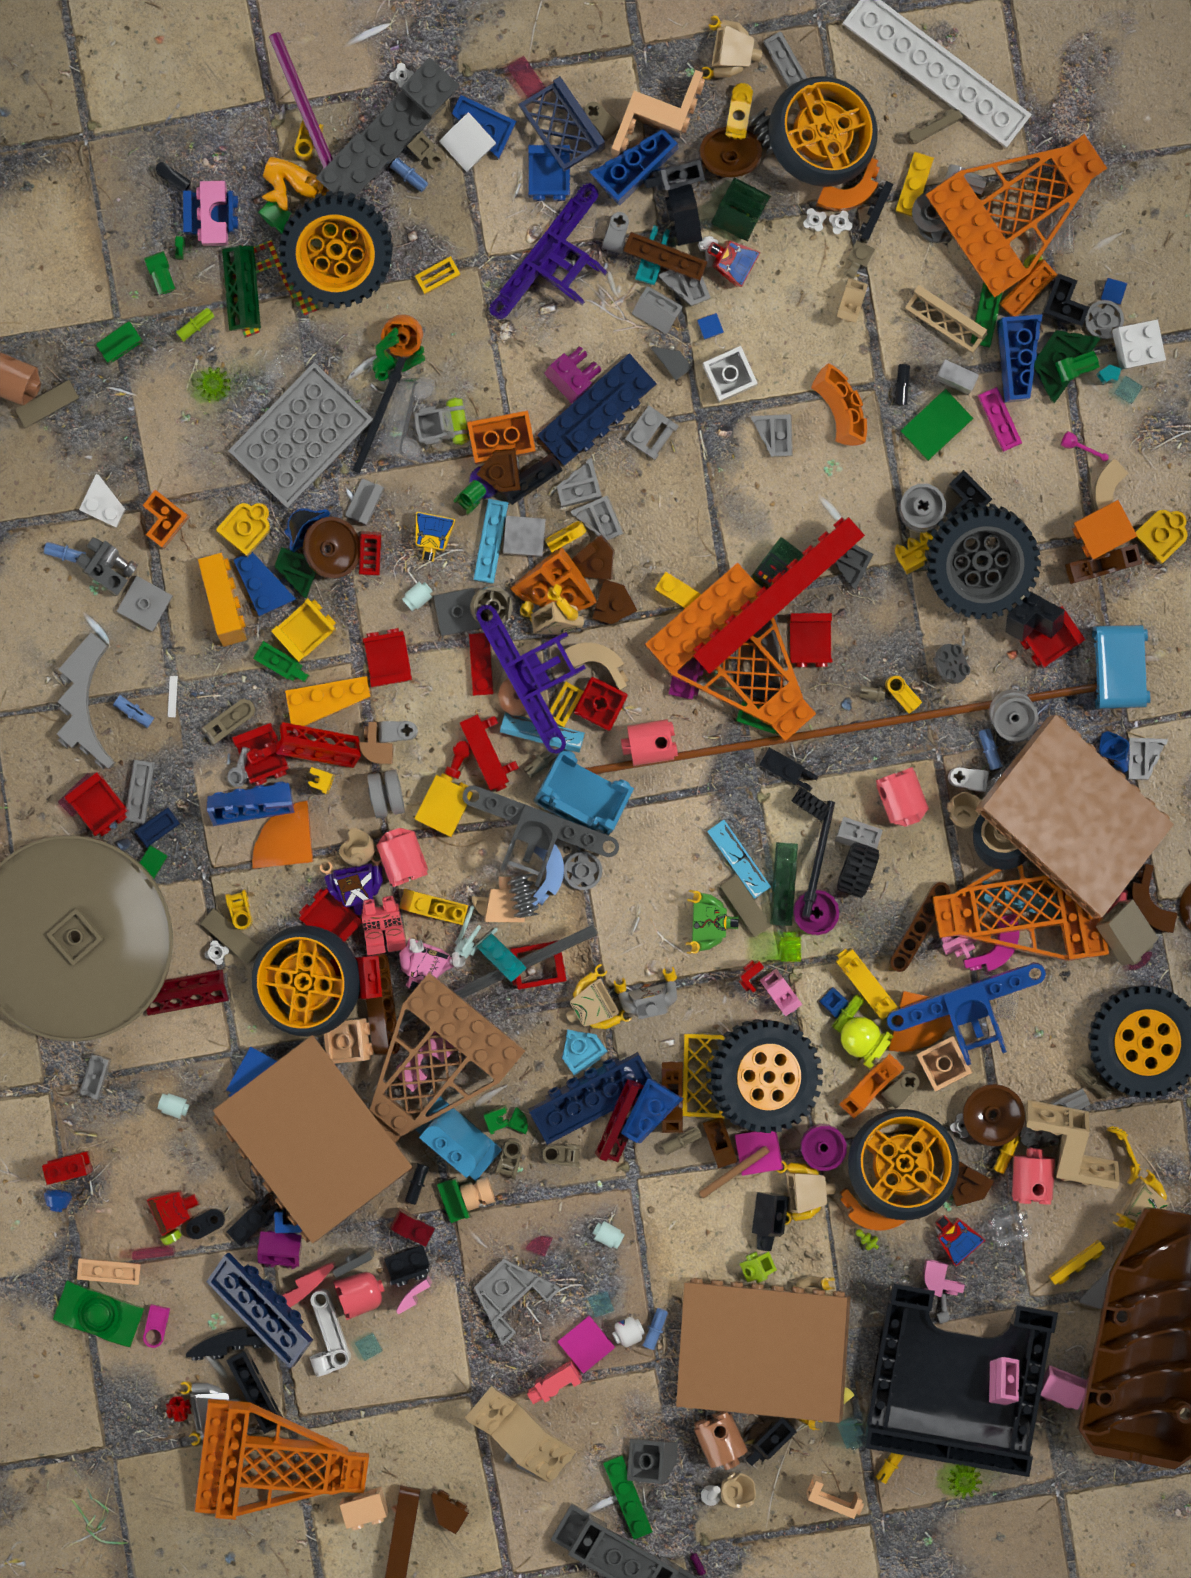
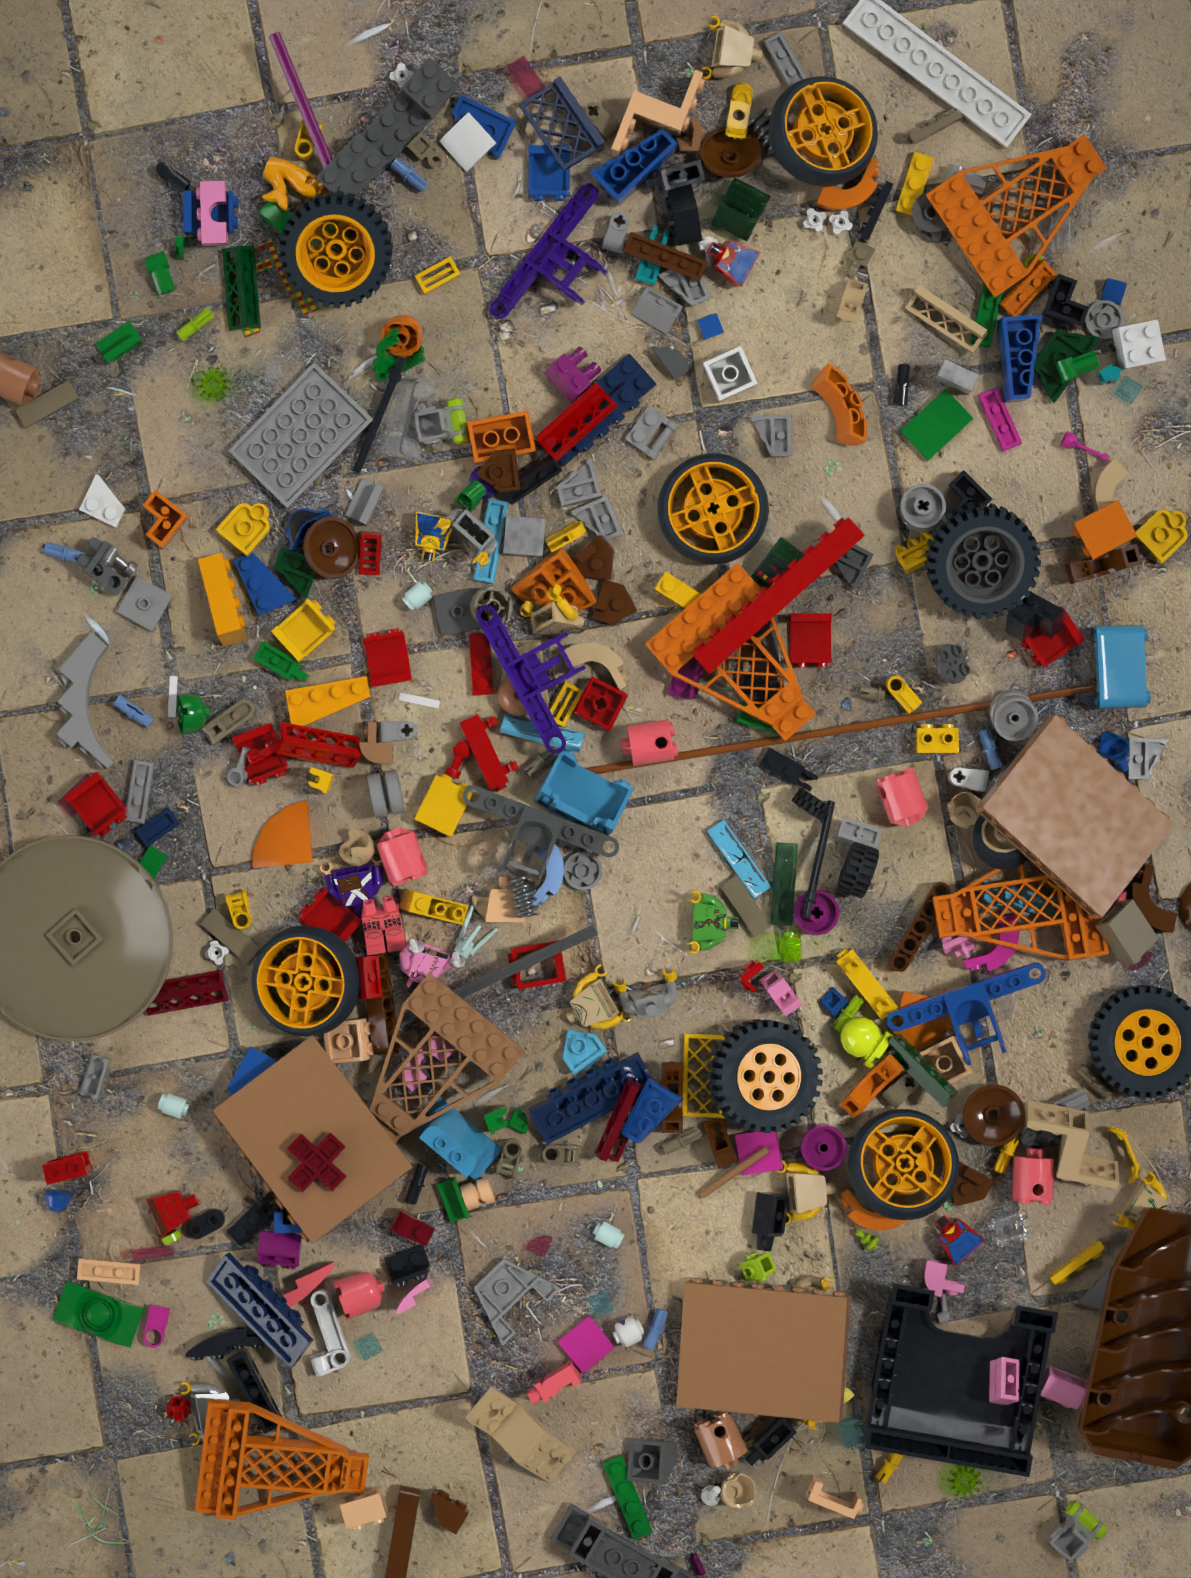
(191, 713): none -> green cylinder
(250, 803): blue wedge -> none
(316, 1162): none -> dark red plate
(353, 1261): dark grey plate -> none
(419, 700): none -> white piece
(472, 529): none -> light grey torso
(501, 957): teal plate -> none
(573, 419): none -> red fence
(693, 141): none -> medium nougat bracket
(694, 500): none -> wheel
(921, 1070): none -> dark green fence
(937, 739): none -> yellow brick
(1077, 1531): none -> light grey piece

